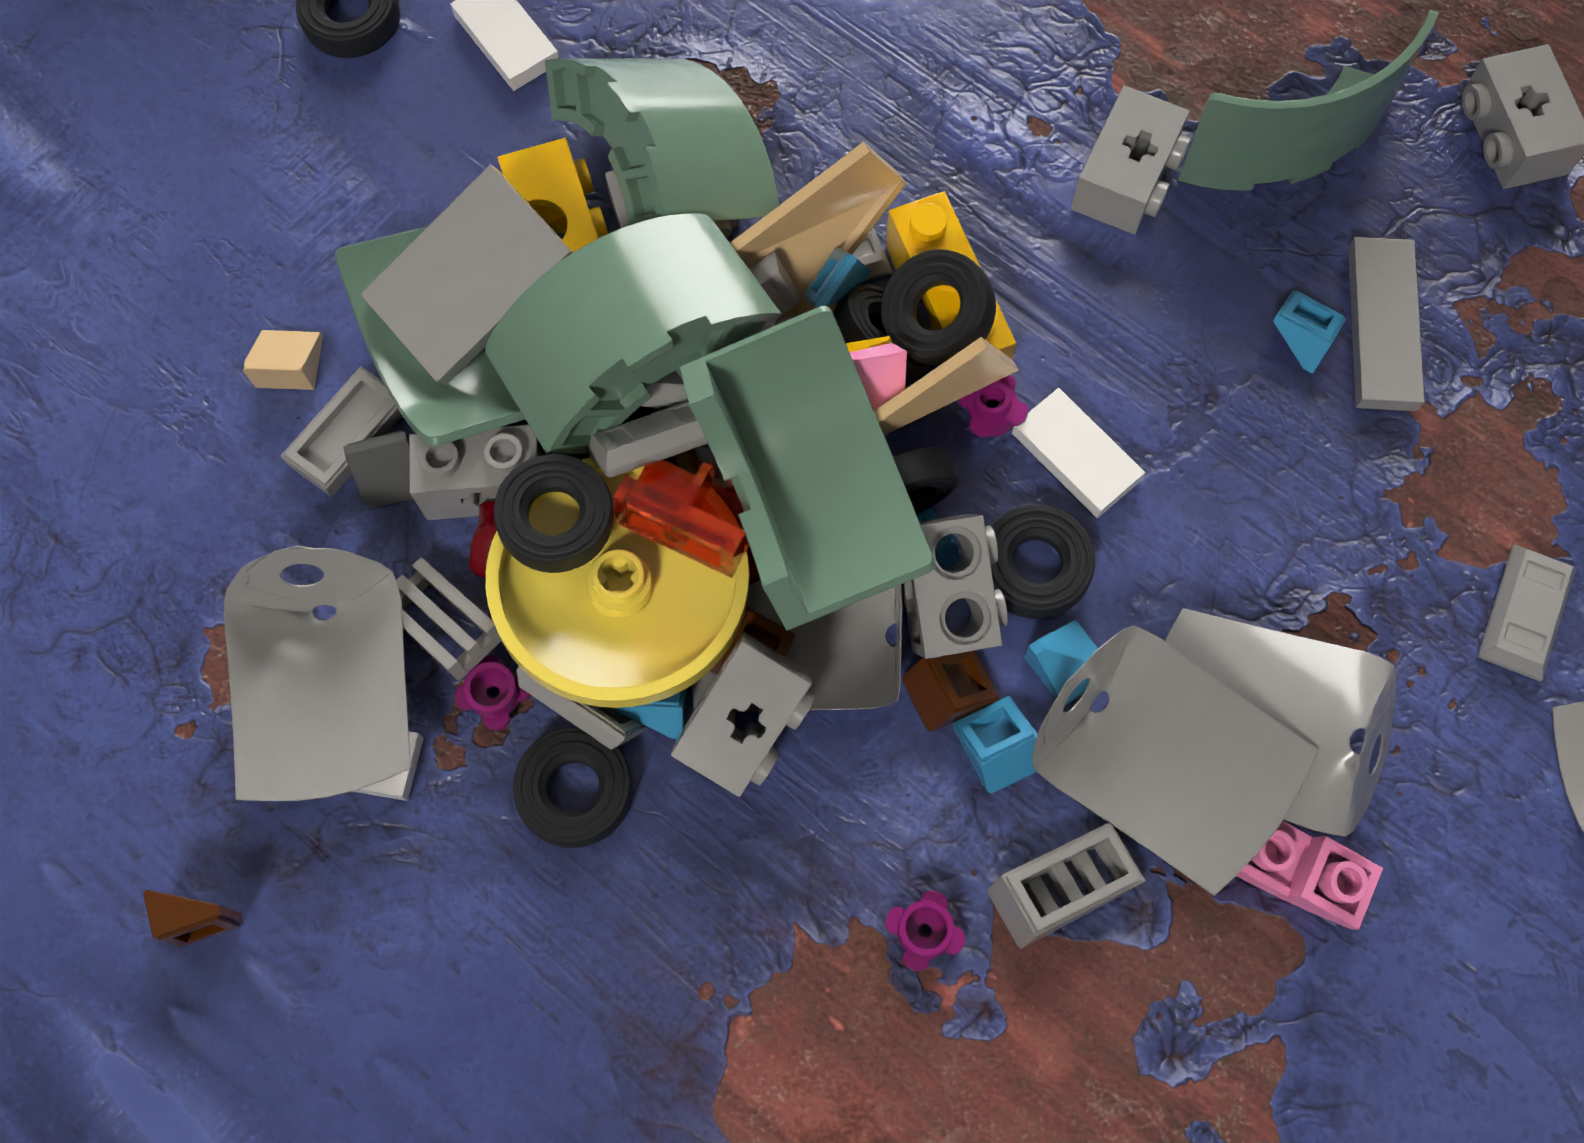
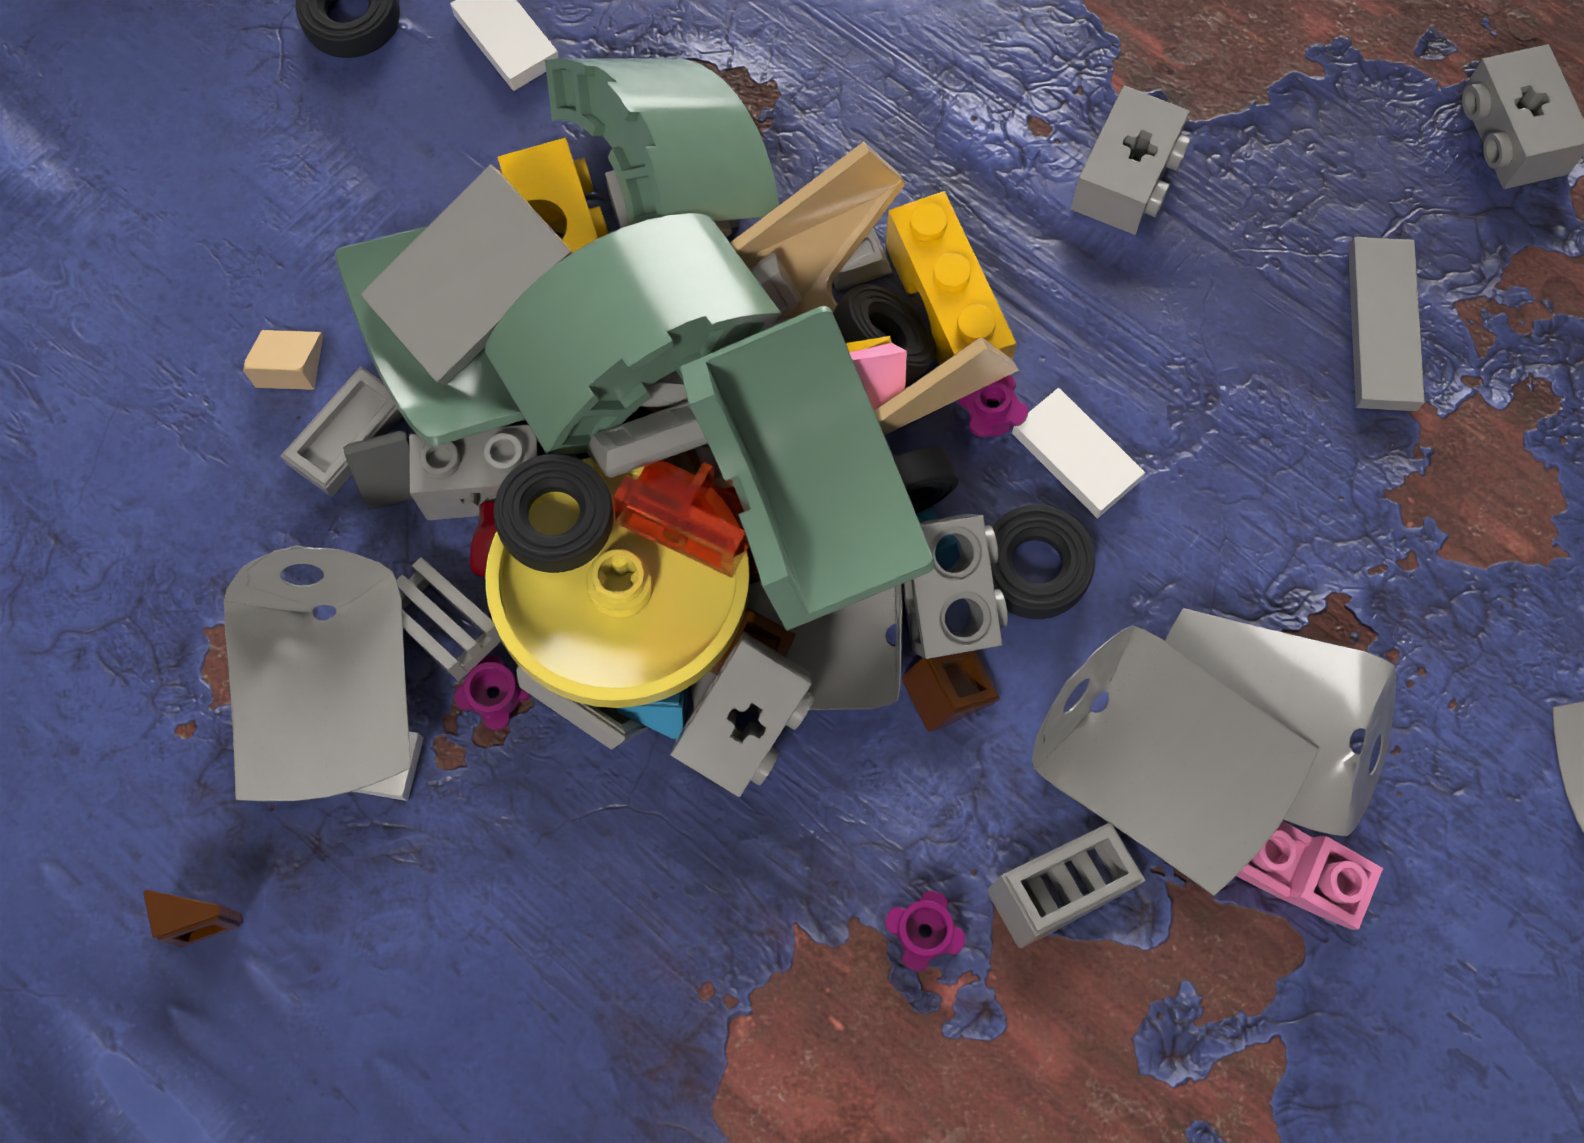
(579, 827): black tyre -> none
(836, 278): dark azure slope -> none
(913, 281): black tyre -> none
(998, 743): dark azure slope -> none
(1060, 656): dark azure slope -> none
(1293, 140): sand green panel -> none
(1308, 328): dark azure slope -> none
(1526, 612): light grey tile -> none

